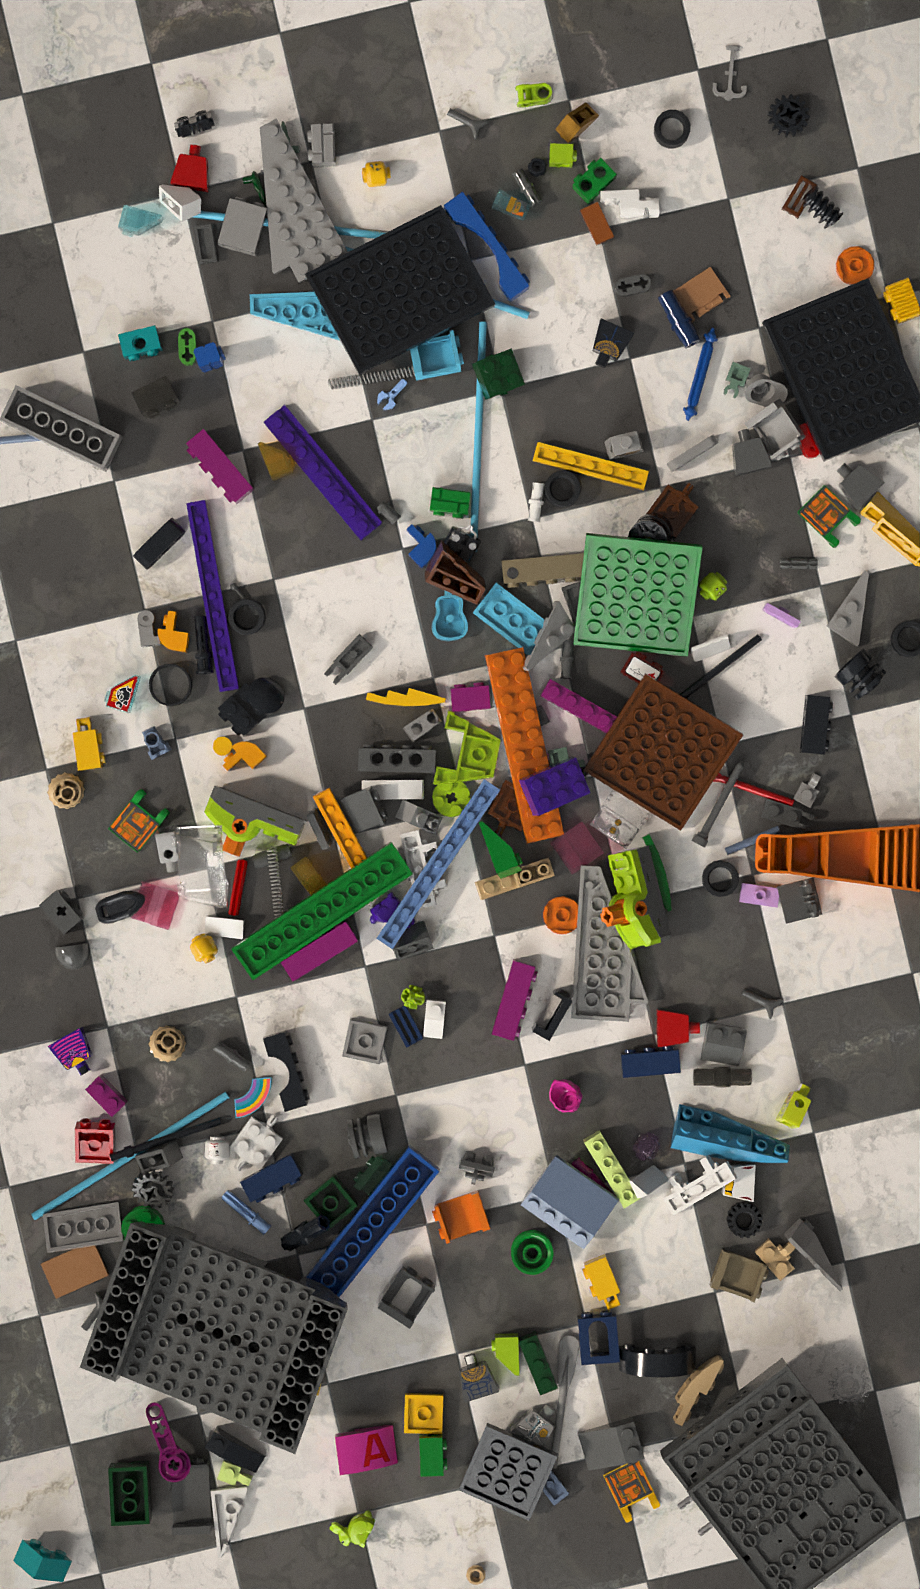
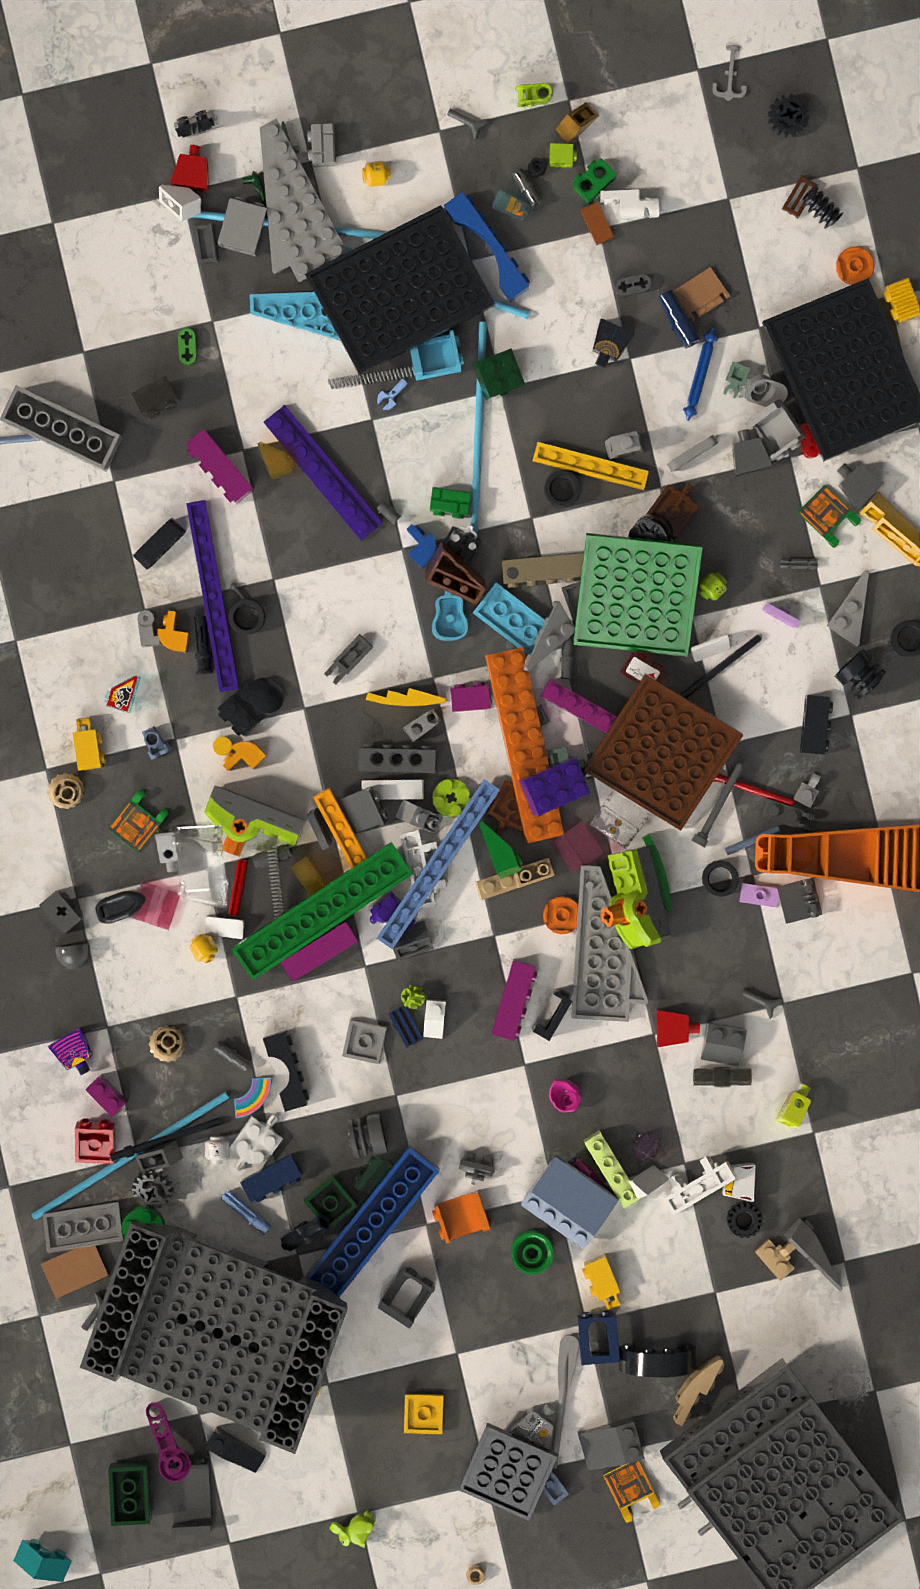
(129, 340): teal brick -> none
(137, 221): clear light blue slope -> none
(151, 680): black tyre -> none
(209, 357): blue brick -> none
(226, 1507): white wing -> none
(232, 1473): yellowish green plate -> none
(366, 1449): dark pink slope -> none
(431, 1455): green brick -> none
(477, 753): lime wing -> none
(477, 1379): torso -> none
(507, 1351): lime slope -> none
(536, 502): white pin -> none
(538, 1363): dark green brick -> none
(650, 1062): dark blue brick -> none
(671, 144): black tyre -> none
(723, 1138): dark azure wedge -> none
(739, 1275): dark tan panel -> none

